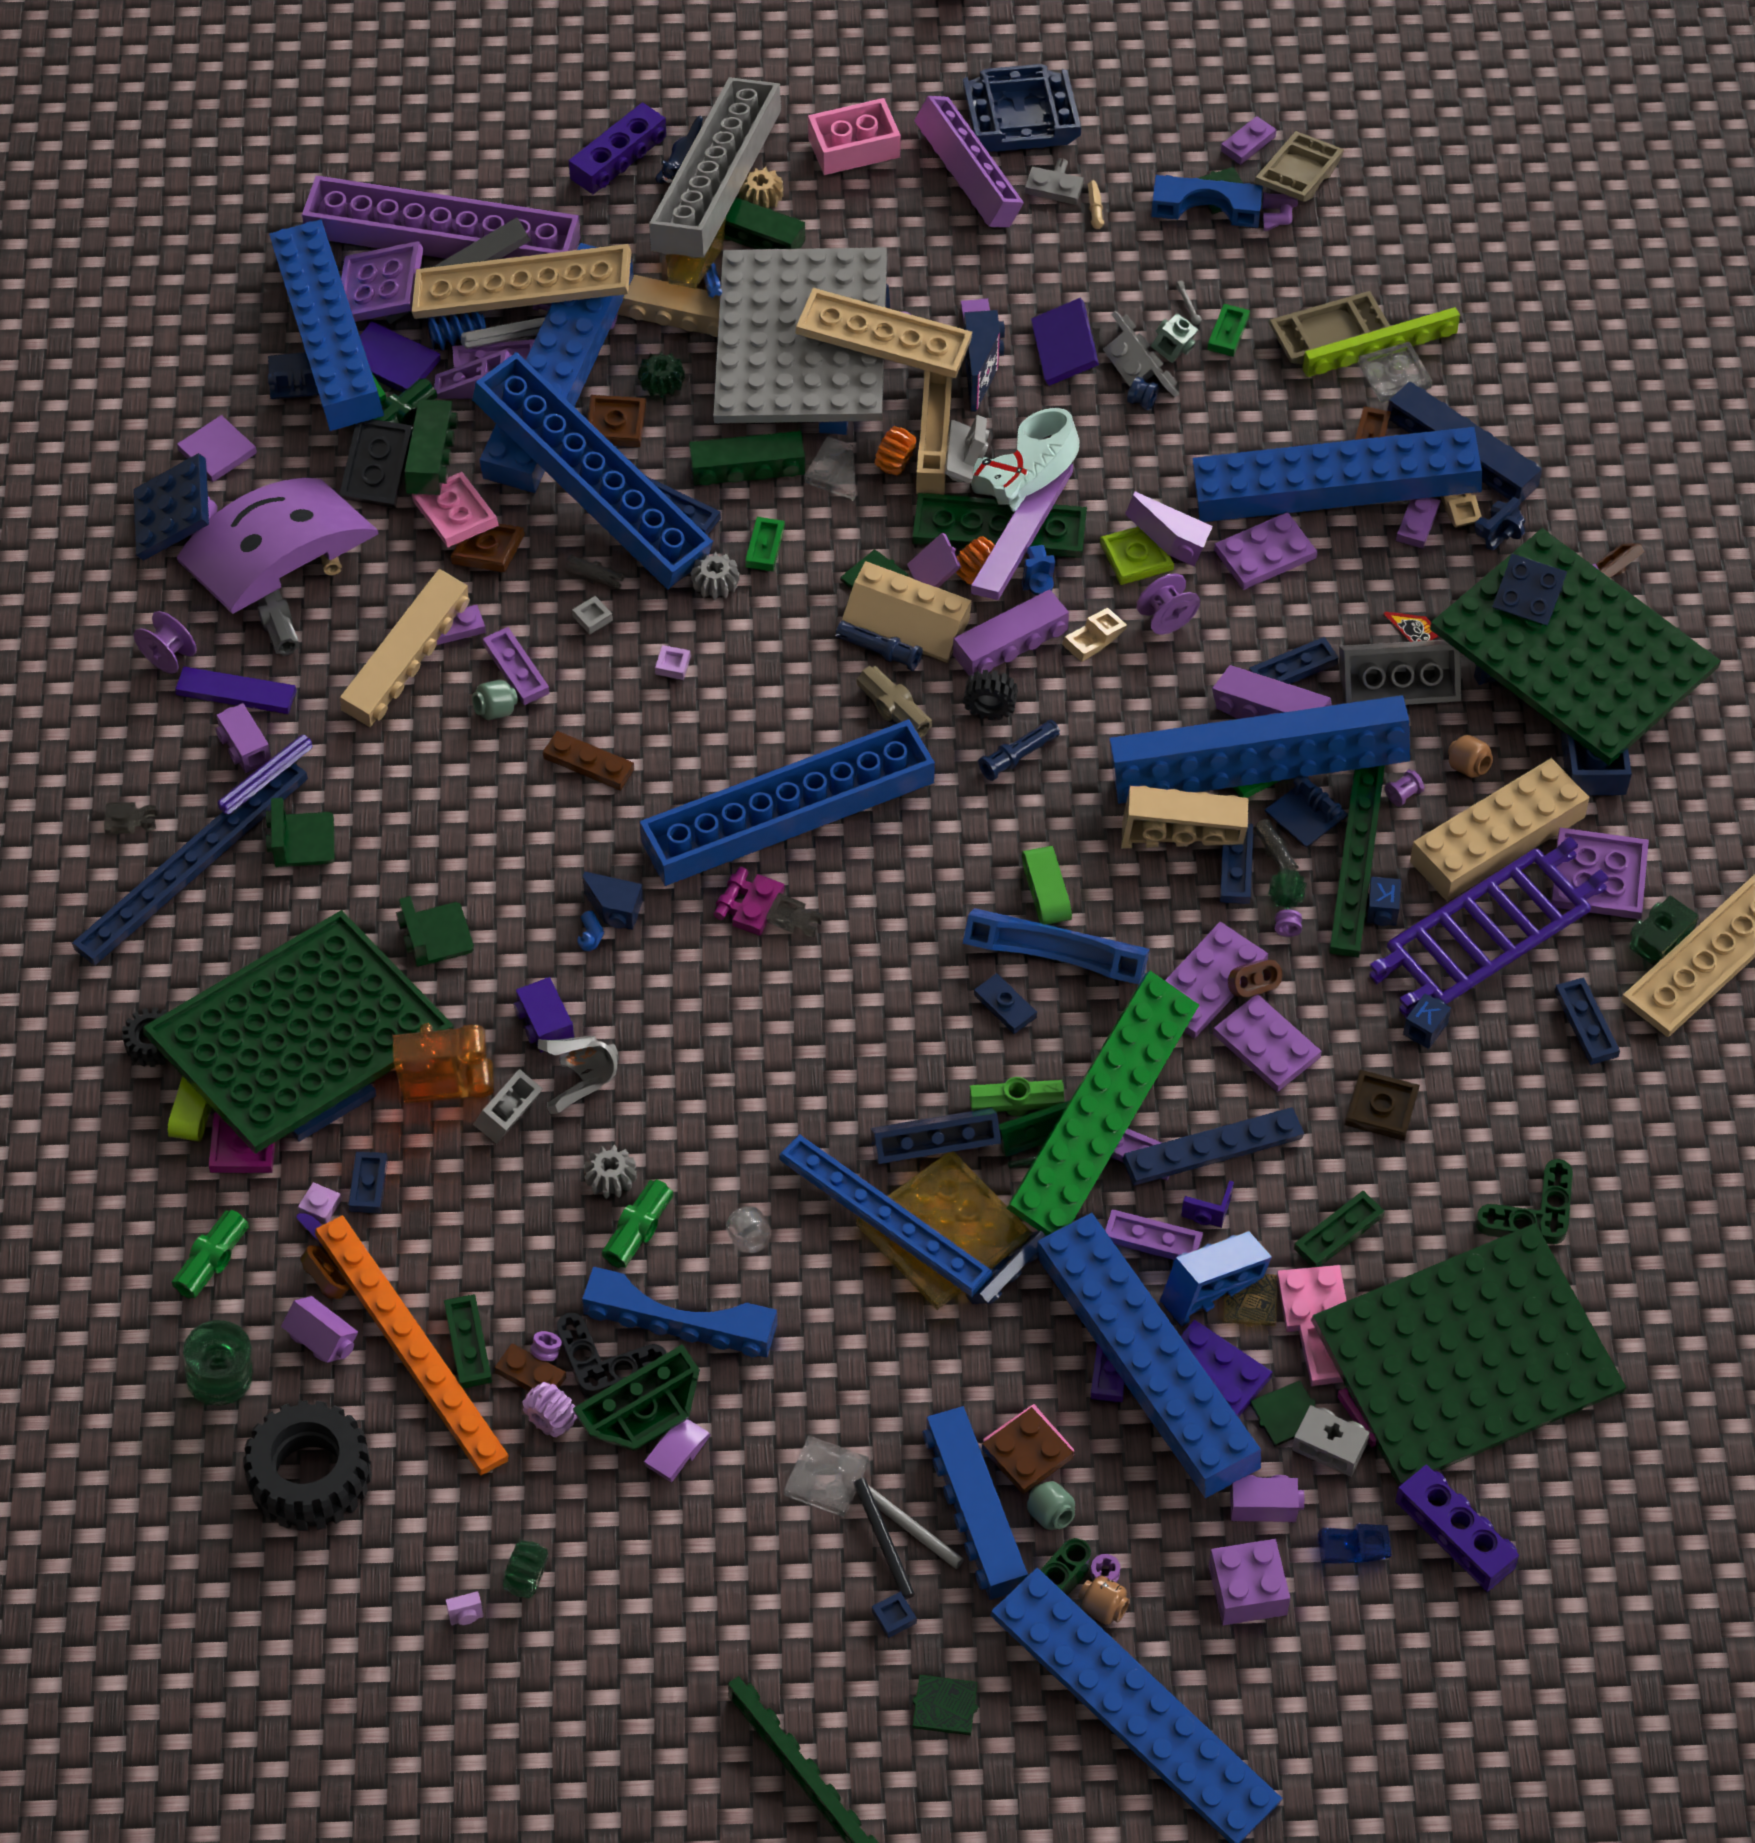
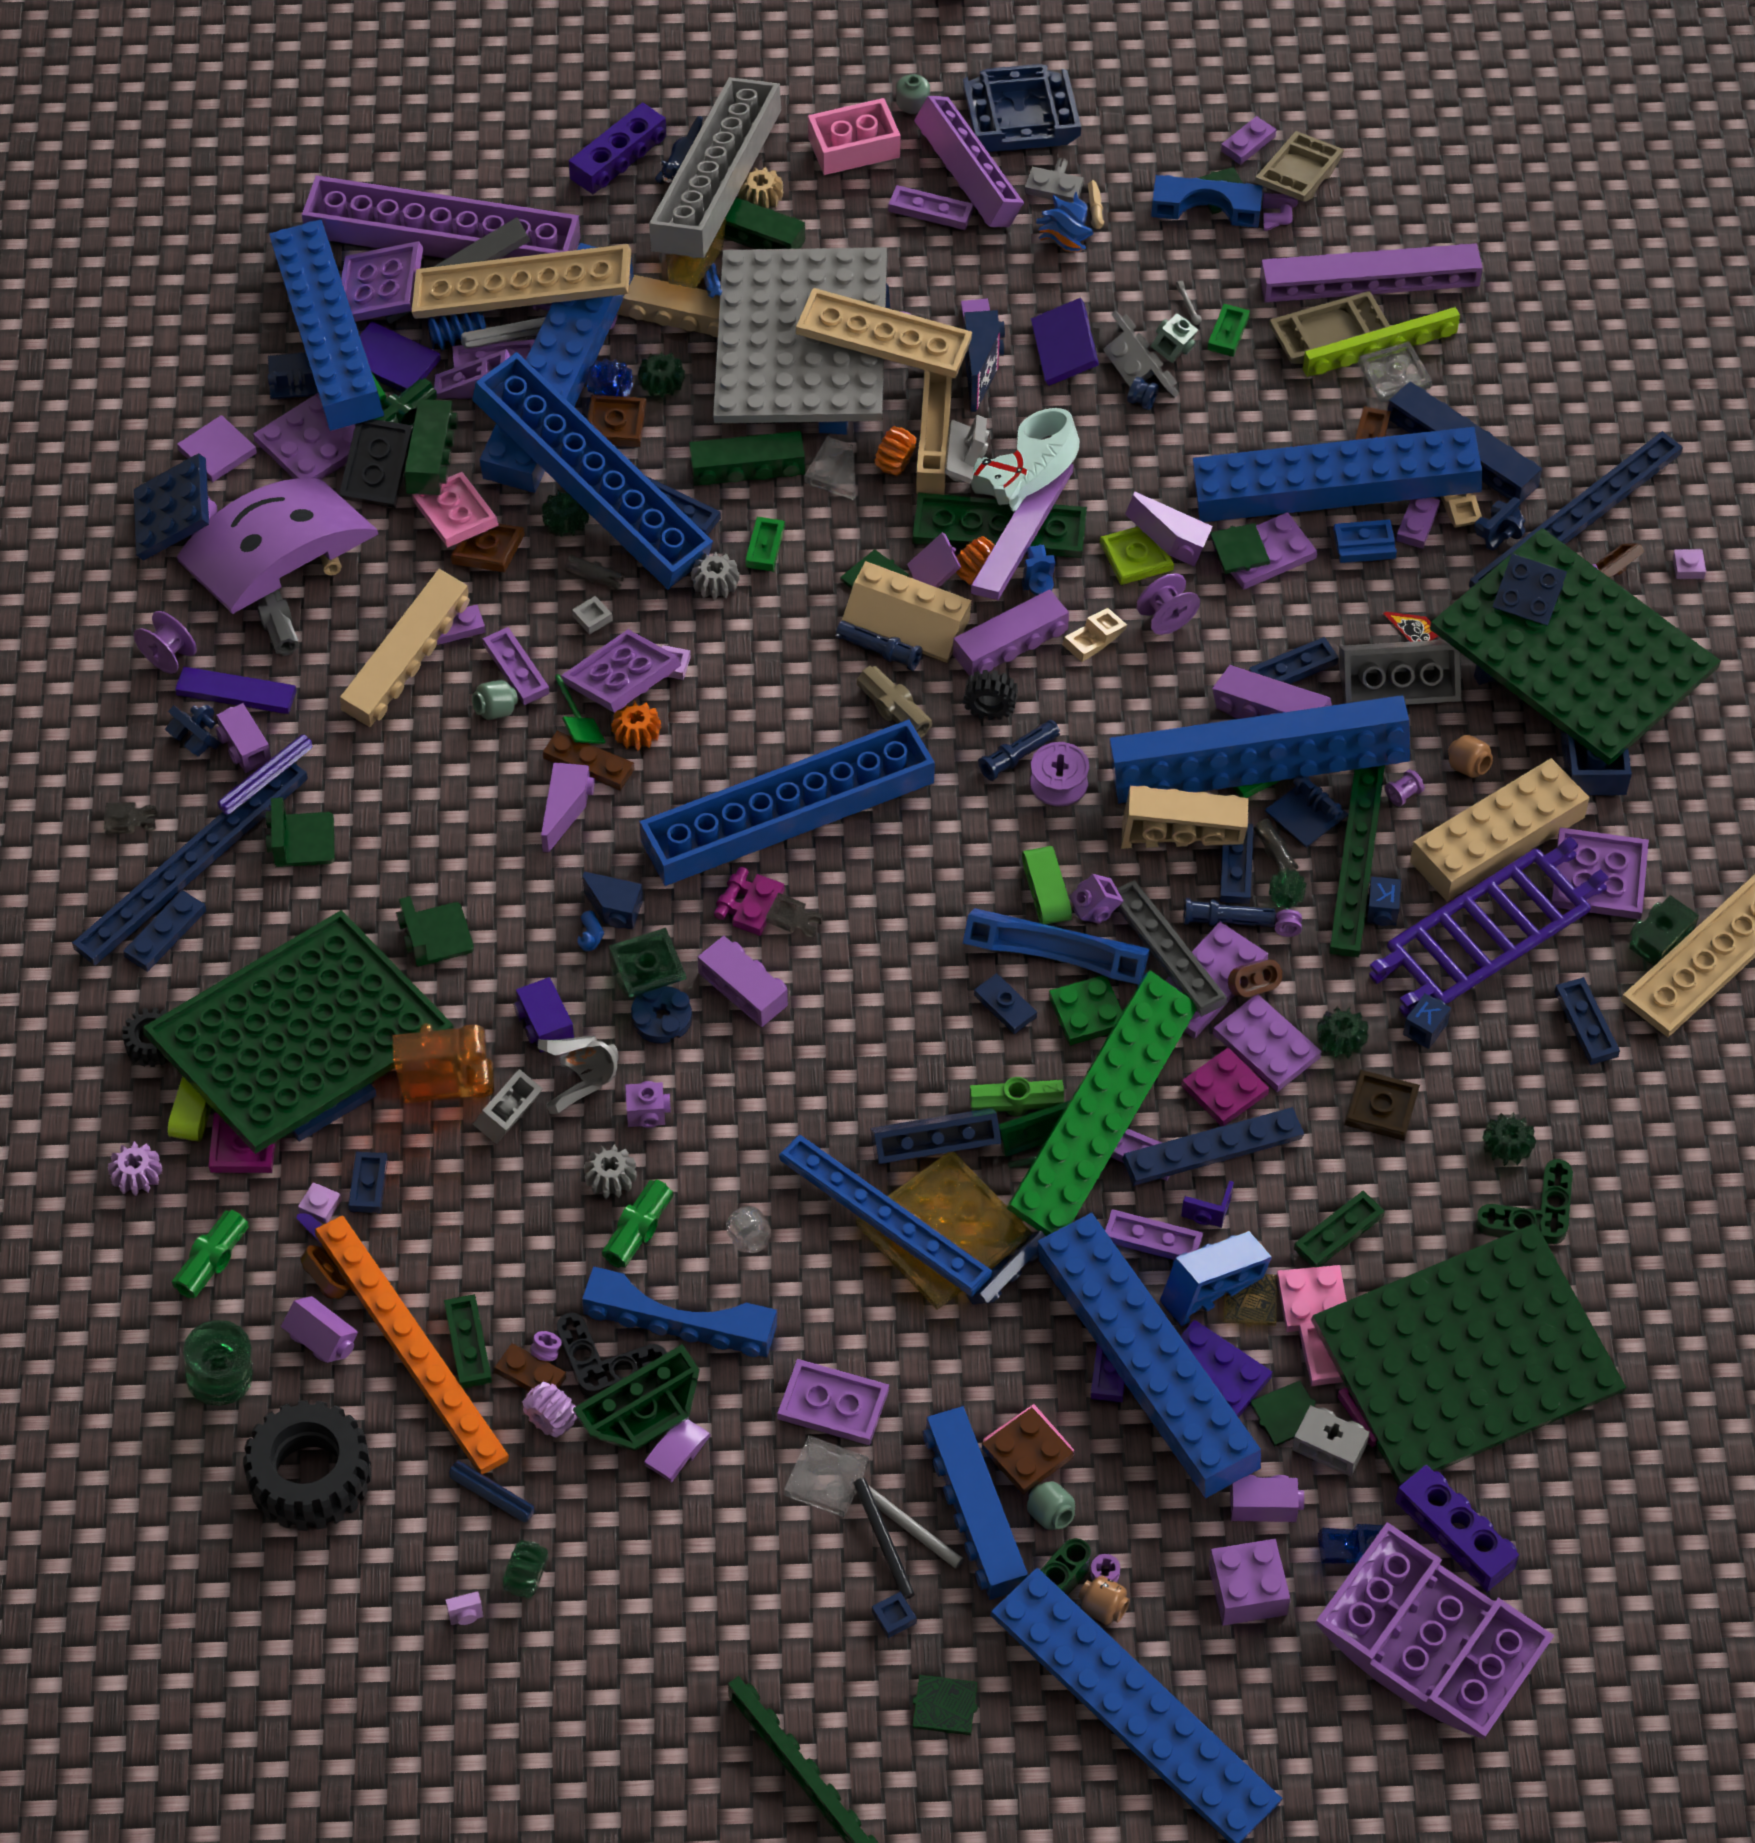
(135, 1168): none -> lavender gear
(164, 930): none -> dark blue plate
(182, 723): none -> dark blue hips
(304, 443): none -> medium lavender plate
(491, 1491): none -> dark blue axle
(563, 514): none -> clear green gear
(565, 801): none -> medium lavender slope
(581, 729): none -> green piece
(609, 378): none -> clear blue gear
(621, 670): none -> medium lavender plate
(636, 726): none -> orange gear
(645, 963): none -> clear green slope
(646, 1104): none -> medium lavender brick
(661, 1030): none -> dark blue plate
(743, 980): none -> medium lavender brick
(833, 1402): none -> medium lavender plate
(912, 93): none -> sand green head
(930, 207): none -> medium lavender plate
(1059, 758): none -> medium lavender piece
(1066, 224): none -> blue hair
(1086, 1009): none -> green plate
(1095, 899): none -> medium lavender brick
(1169, 949): none -> dark grey tile
(1213, 913): none -> dark blue pin
(1225, 1087): none -> magenta plate
(1239, 548): none -> dark green piece
(1342, 1032): none -> clear green gear
(1365, 541): none -> blue plate
(1370, 271): none -> medium lavender brick
(1432, 1634): none -> medium lavender slope
(1509, 1139): none -> clear green gear
(1602, 494): none -> dark blue plate
(1689, 564): none -> lavender plate

